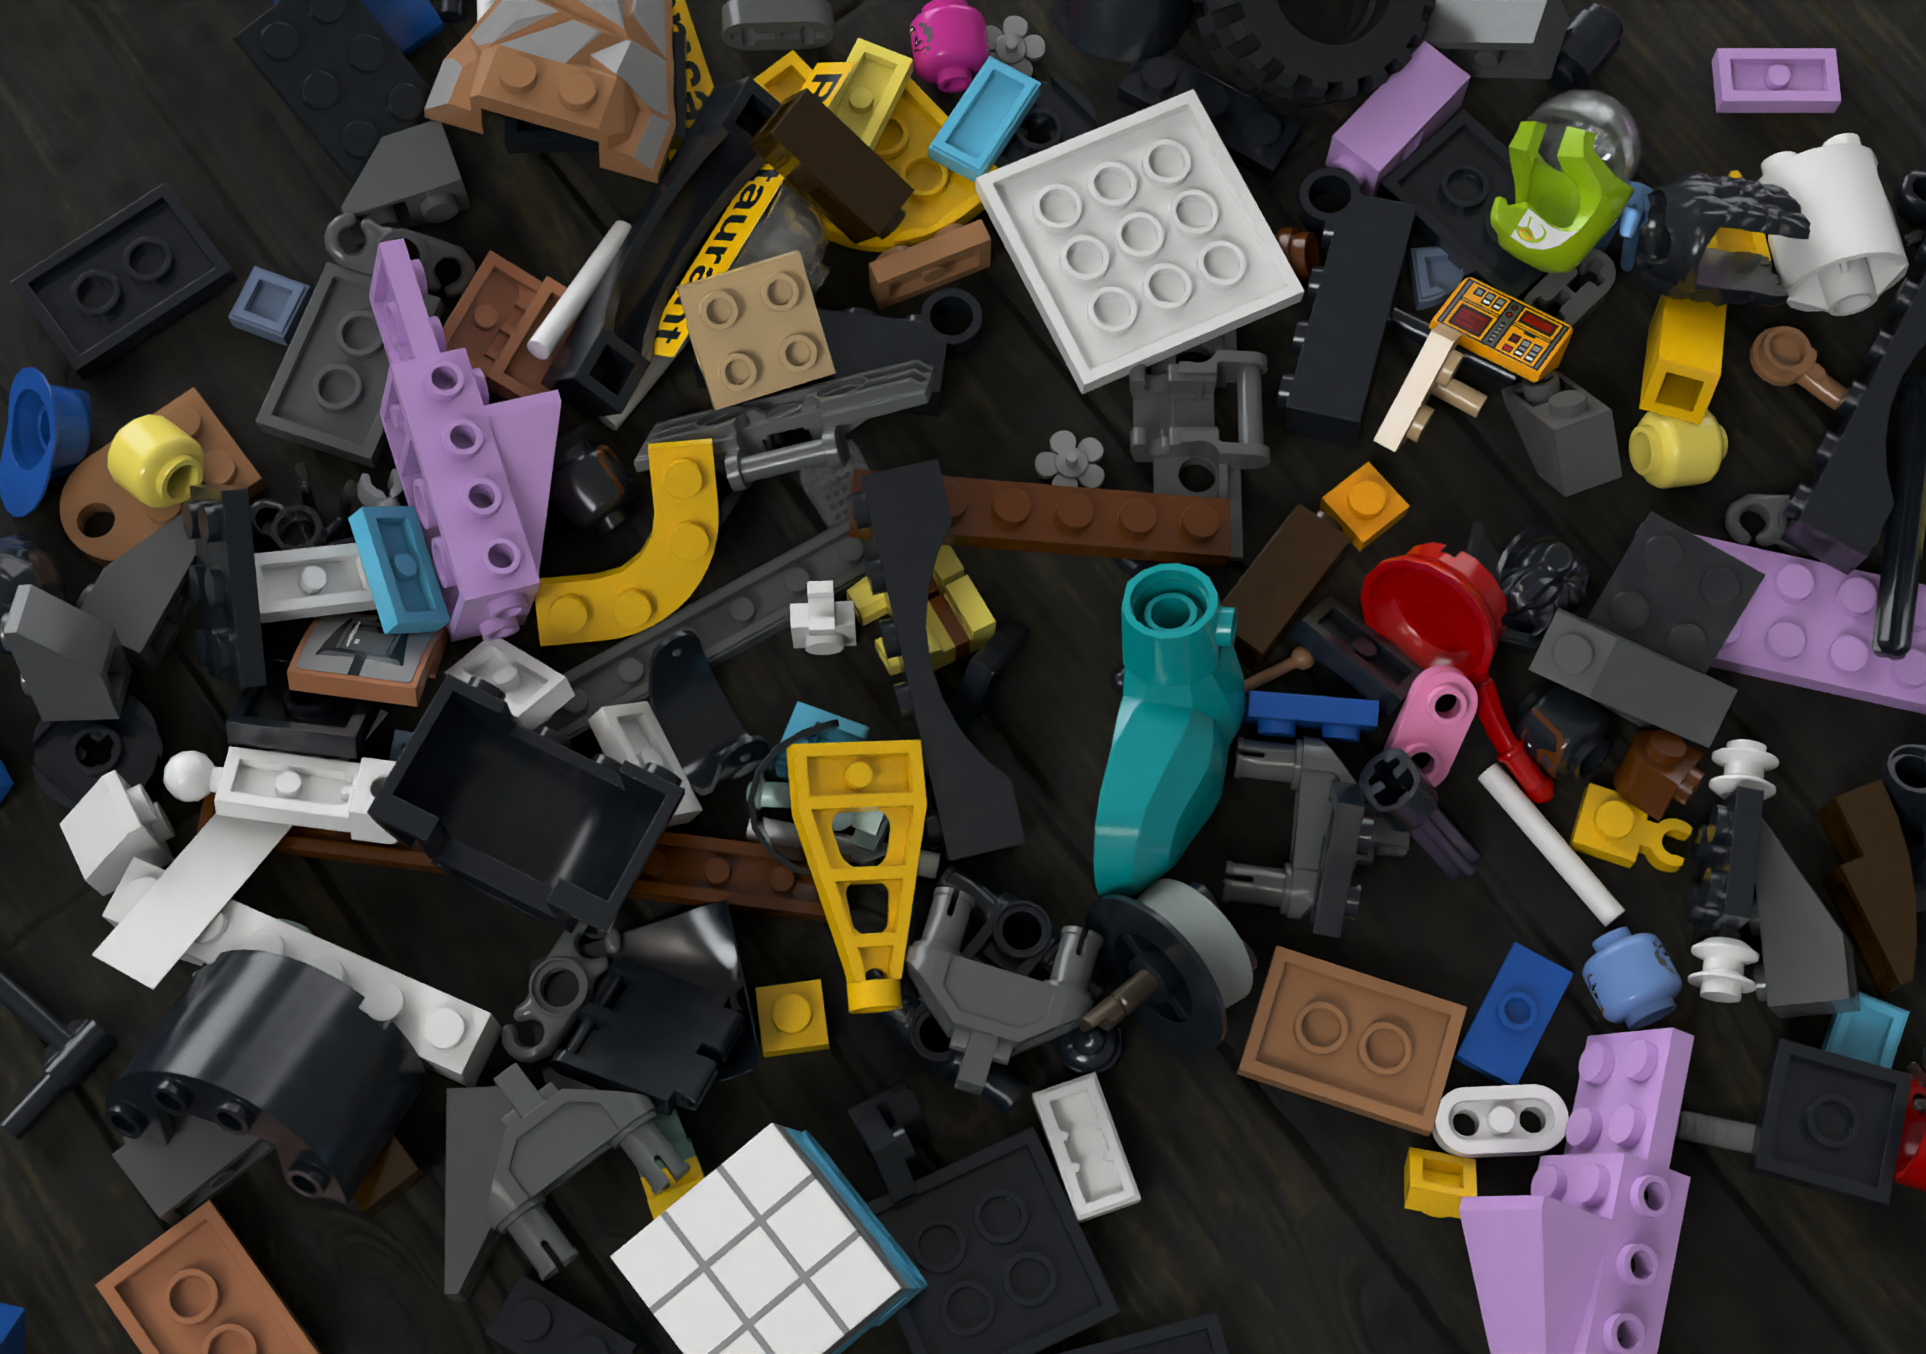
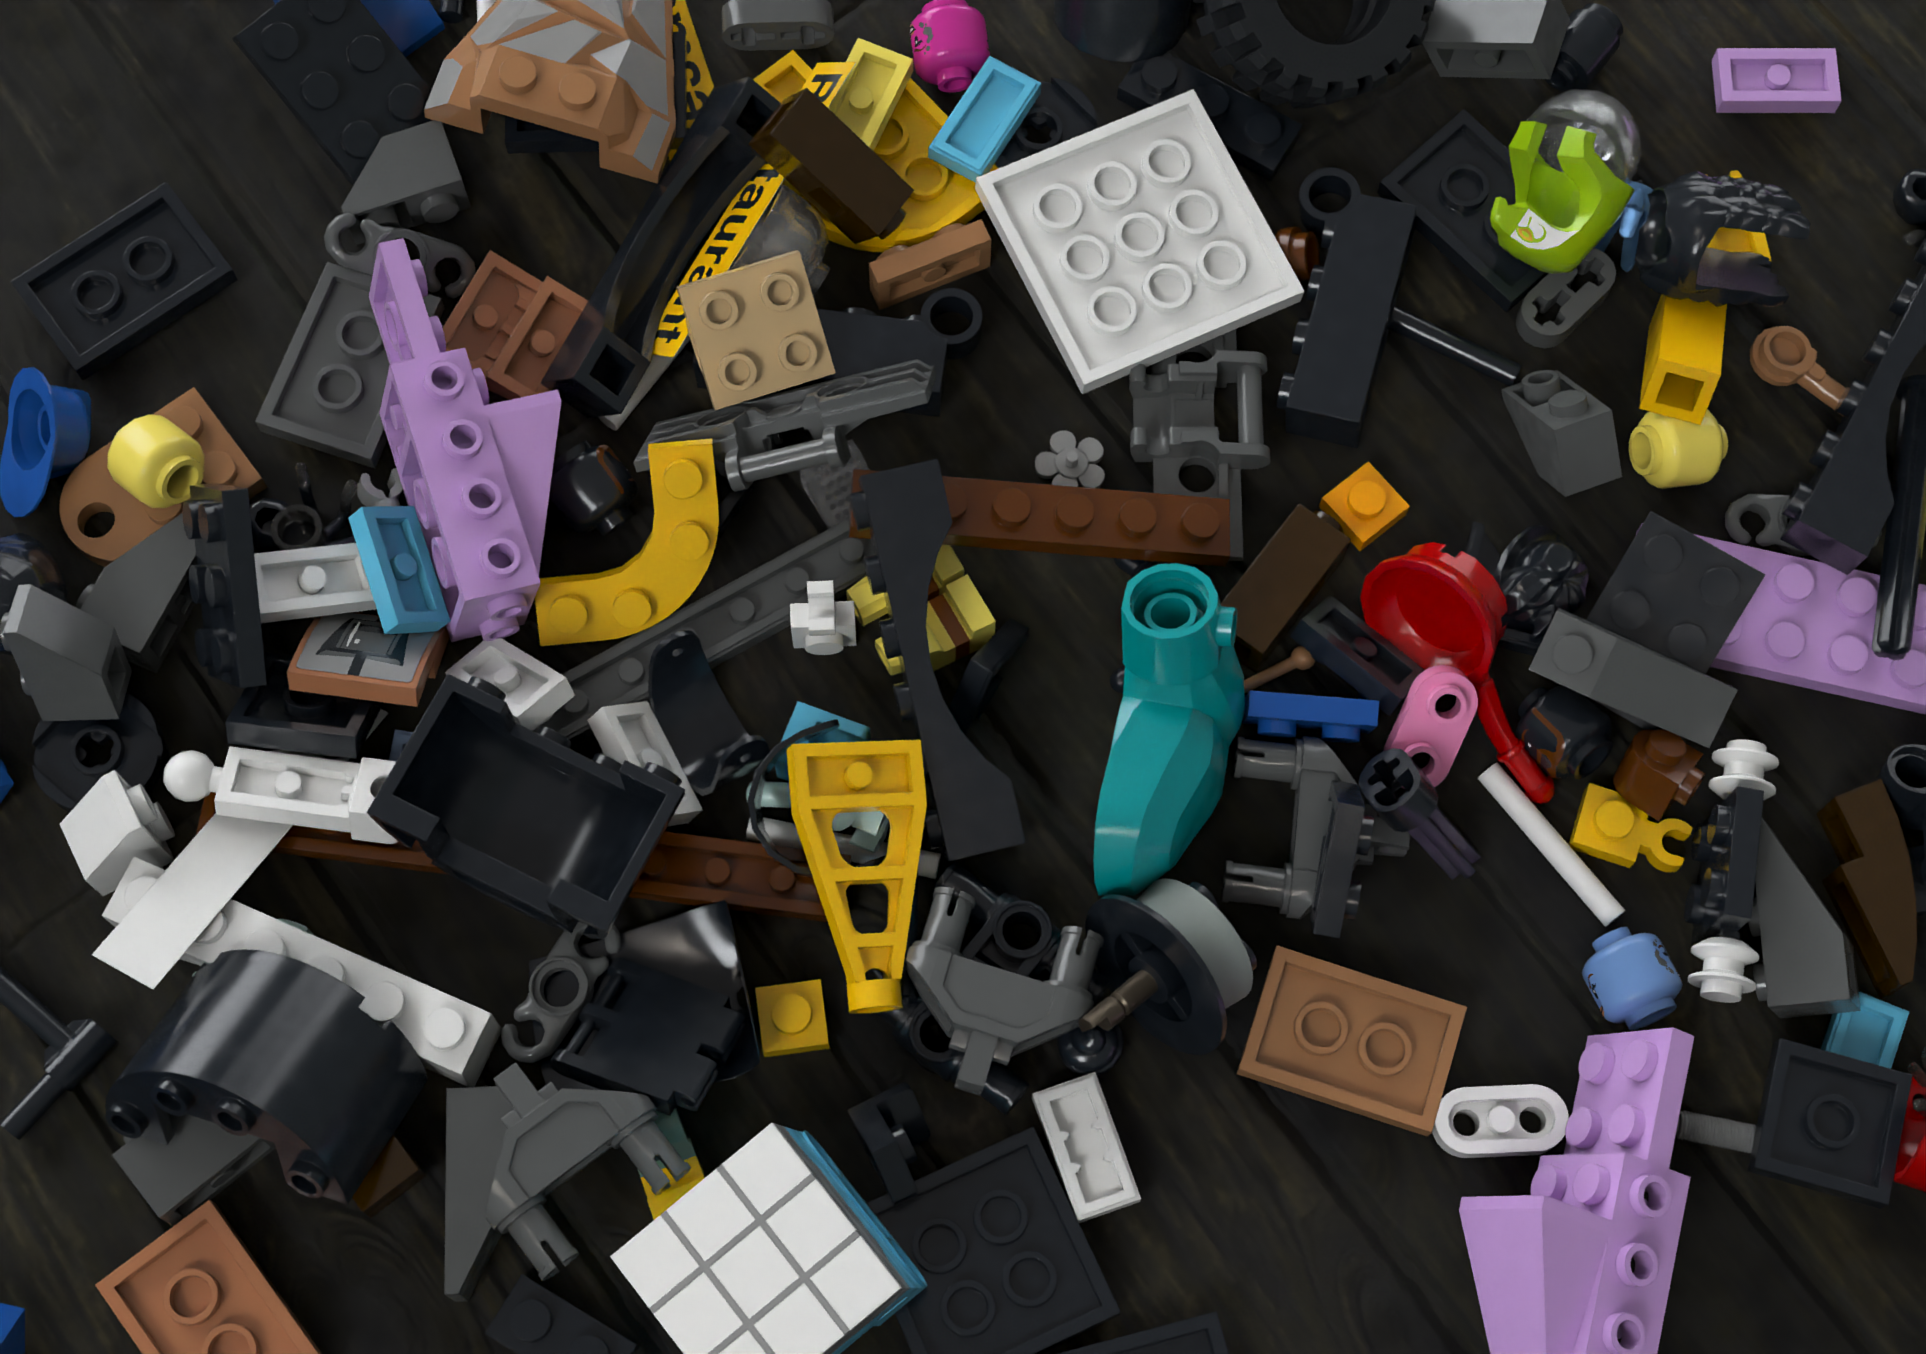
(270, 306): sand blue tile -> none
(577, 294): white bar -> none
(1013, 46): light grey plant -> none
(1398, 118): lavender brick -> none
(1429, 375): tan plate -> none
(1432, 276): sand blue tile -> none
(1438, 1182): yellow plate -> none
(1505, 329): slope -> none
(1513, 1015): blue plate -> none
(1853, 232): white cylinder -> none

